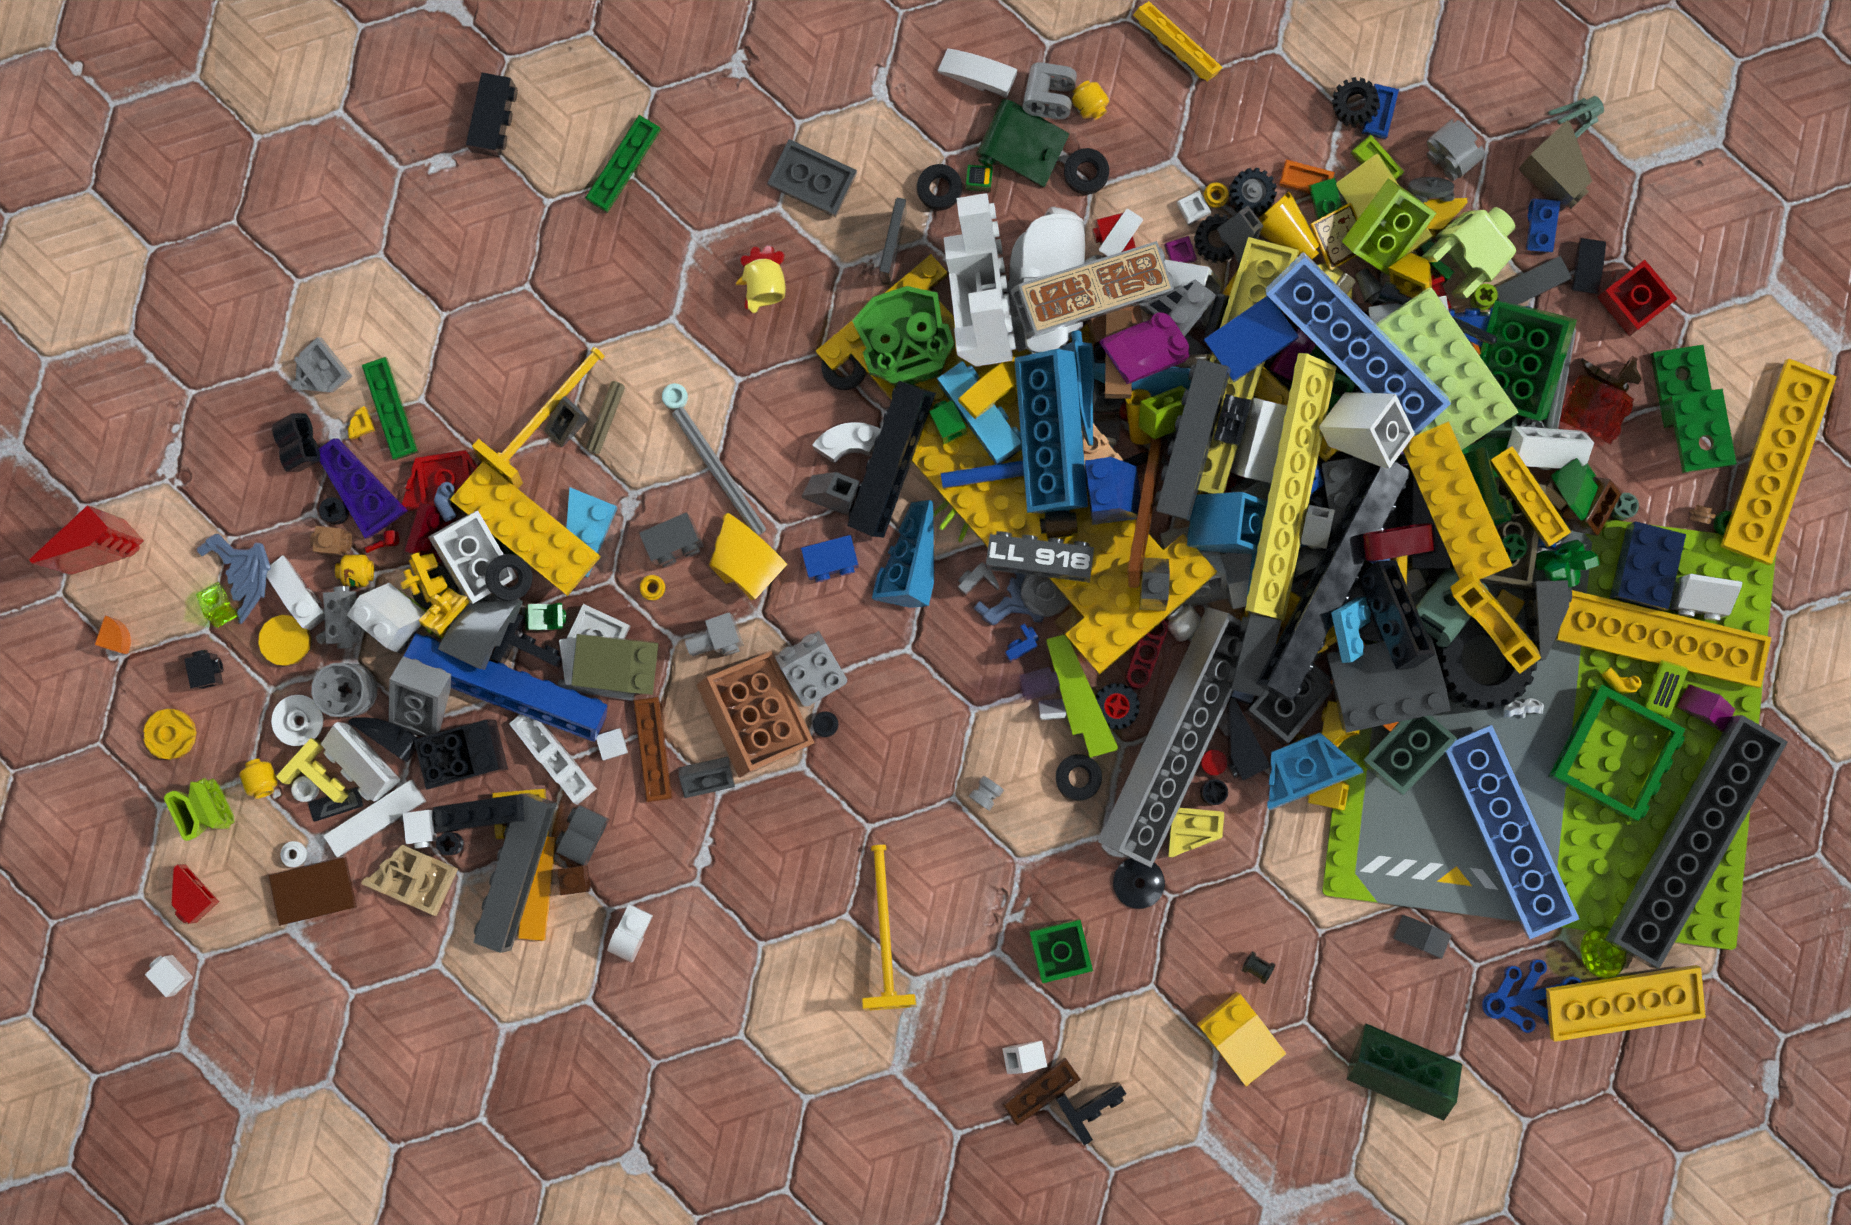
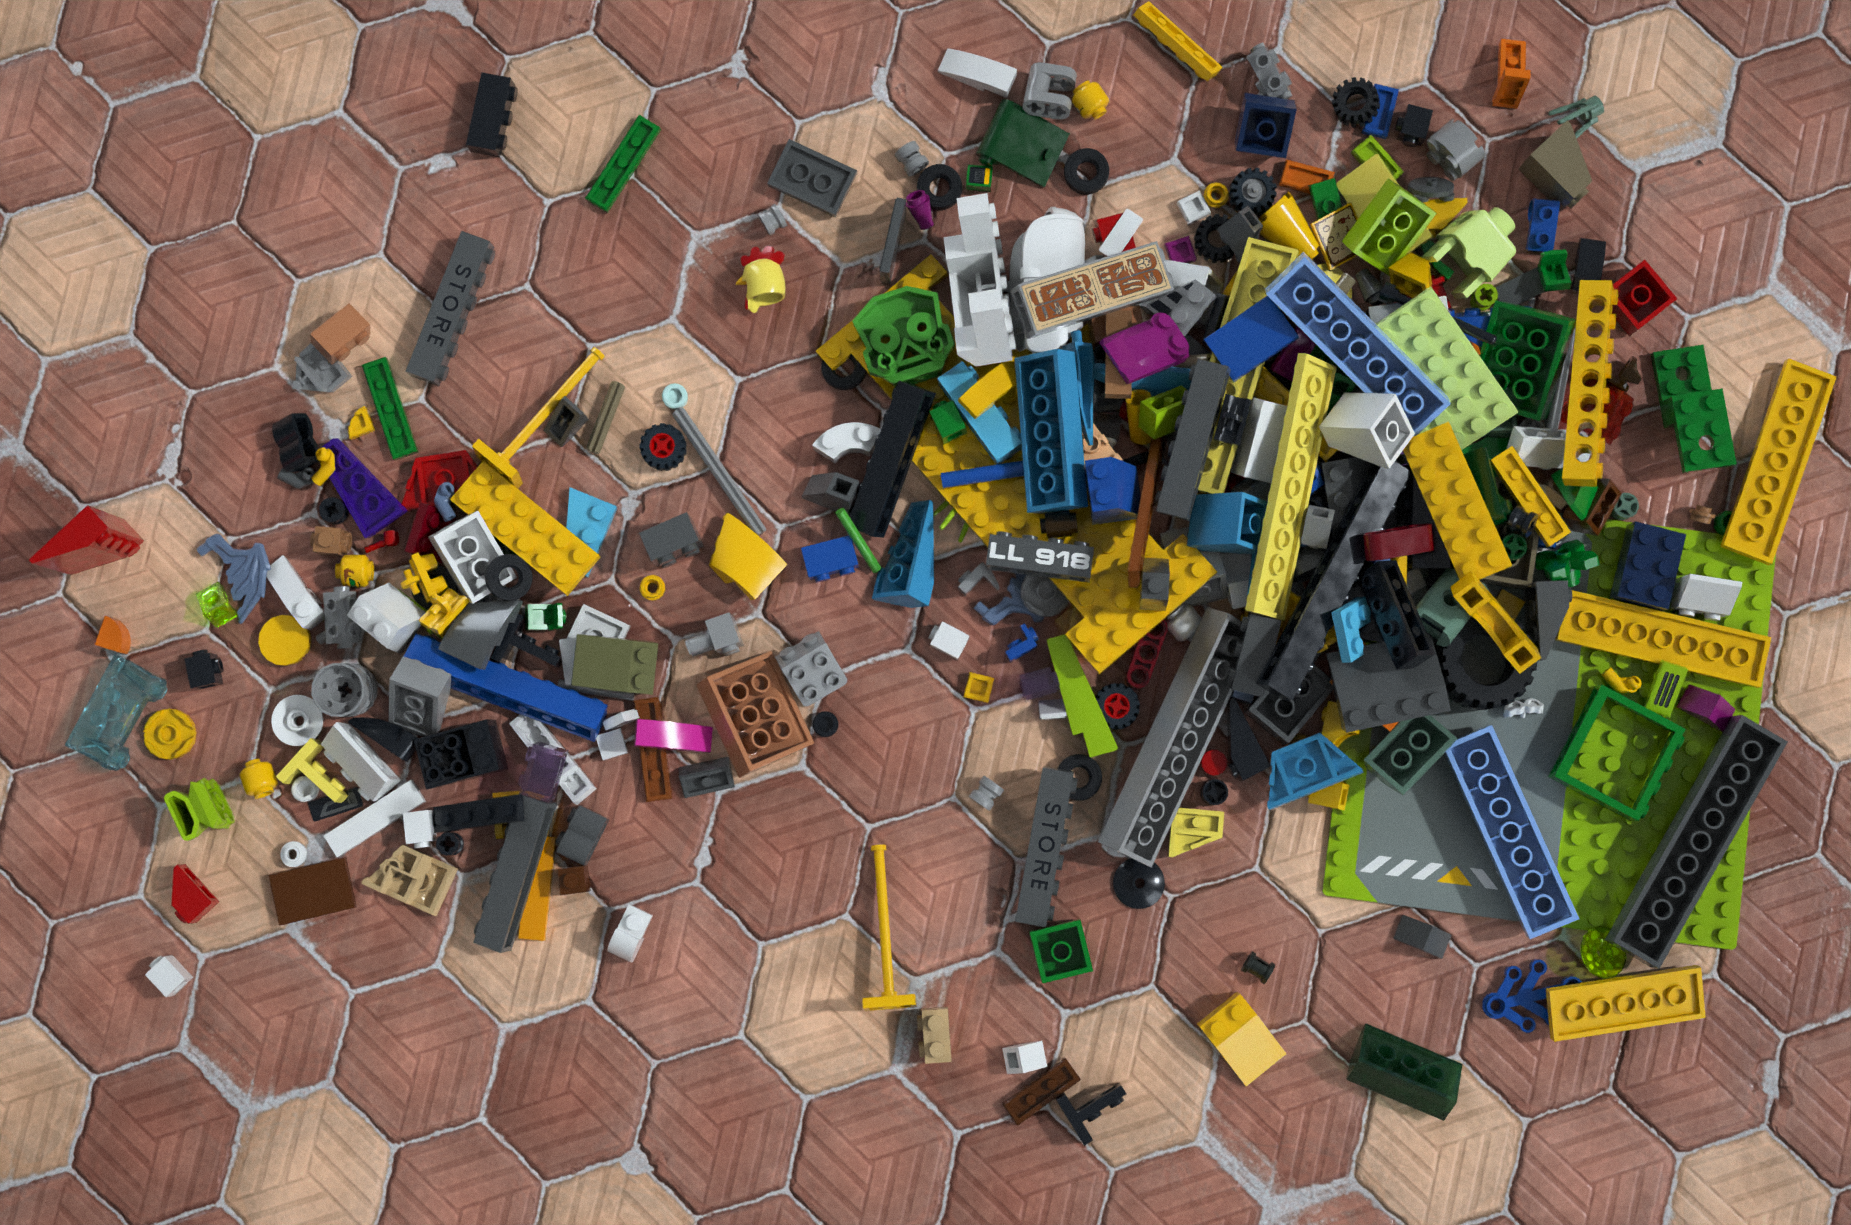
(114, 712): none -> clear light blue piece
(297, 480): none -> dark grey arm
(327, 468): none -> yellow arm
(341, 334): none -> nougat brick
(450, 309): none -> dark grey brick
(542, 771): none -> clear purple brick
(620, 719): none -> white tile
(656, 440): none -> black wheel
(673, 736): none -> dark pink slope
(772, 219): none -> light grey wheel
(858, 540): none -> bright green bar
(911, 158): none -> light grey wheel
(920, 208): none -> magenta cone
(936, 1035): none -> tan brick
(948, 640): none -> white brick
(978, 687): none -> yellow tile
(1045, 845): none -> dark grey brick
(1265, 125): none -> dark blue brick
(1271, 80): none -> light grey brick
(1413, 125): none -> black brick
(1511, 74): none -> orange bracket
(1522, 521): none -> black wheel
(1554, 271): none -> green bracket
(1591, 294): none -> yellow brick

